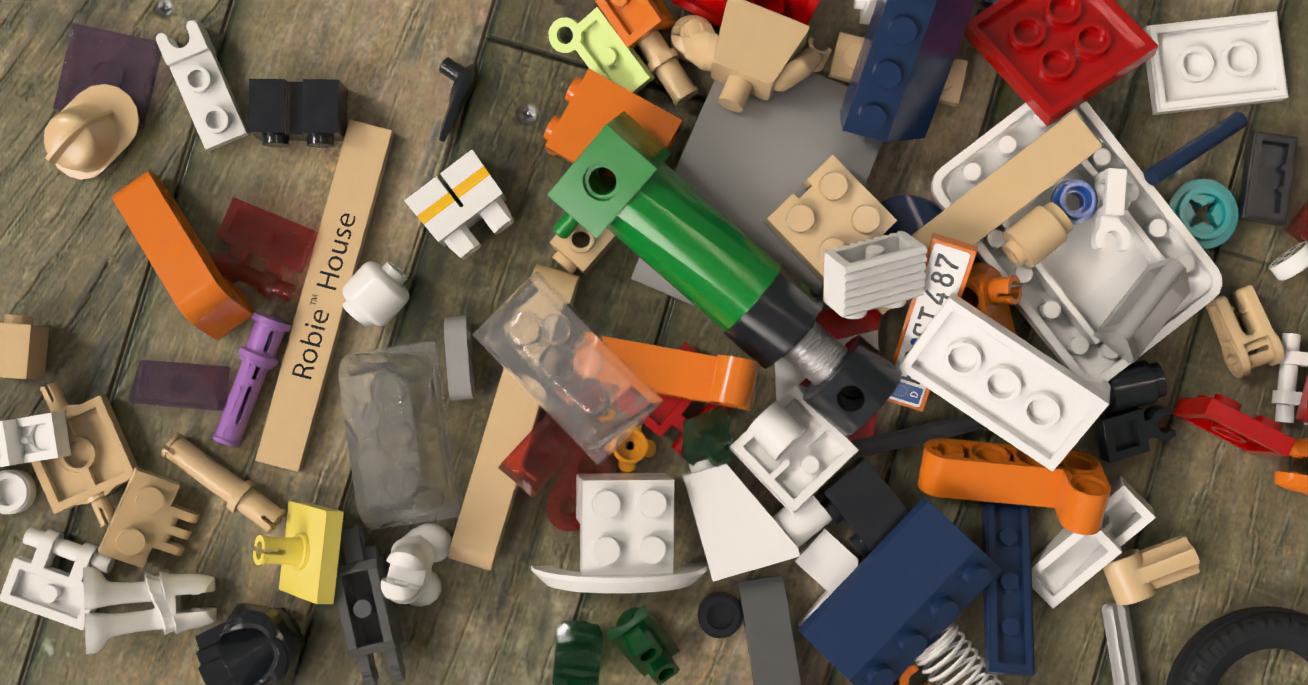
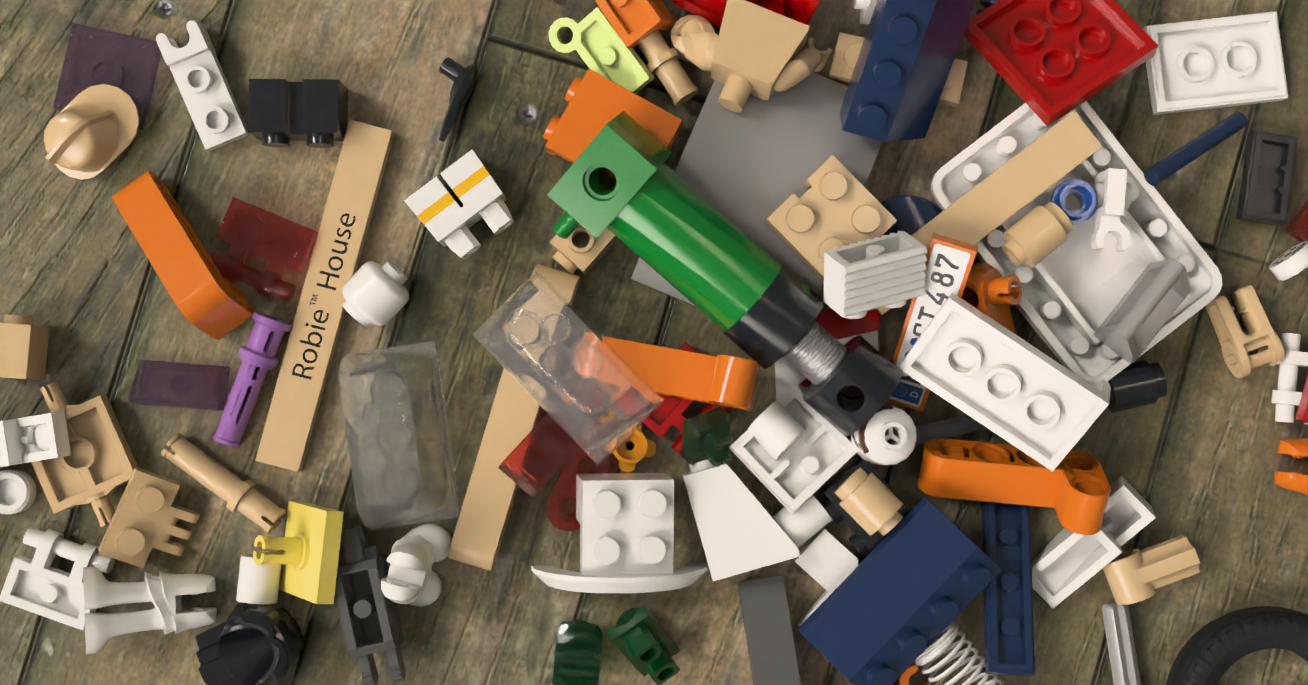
(257, 582): none -> white beam
(459, 358): light grey beam -> none
(719, 615): black tile -> none
(869, 502): none -> tan brick
(887, 448): none -> white head
(1128, 431): black plate -> none
(1221, 215): teal gear -> none
(1224, 420): red plate -> none

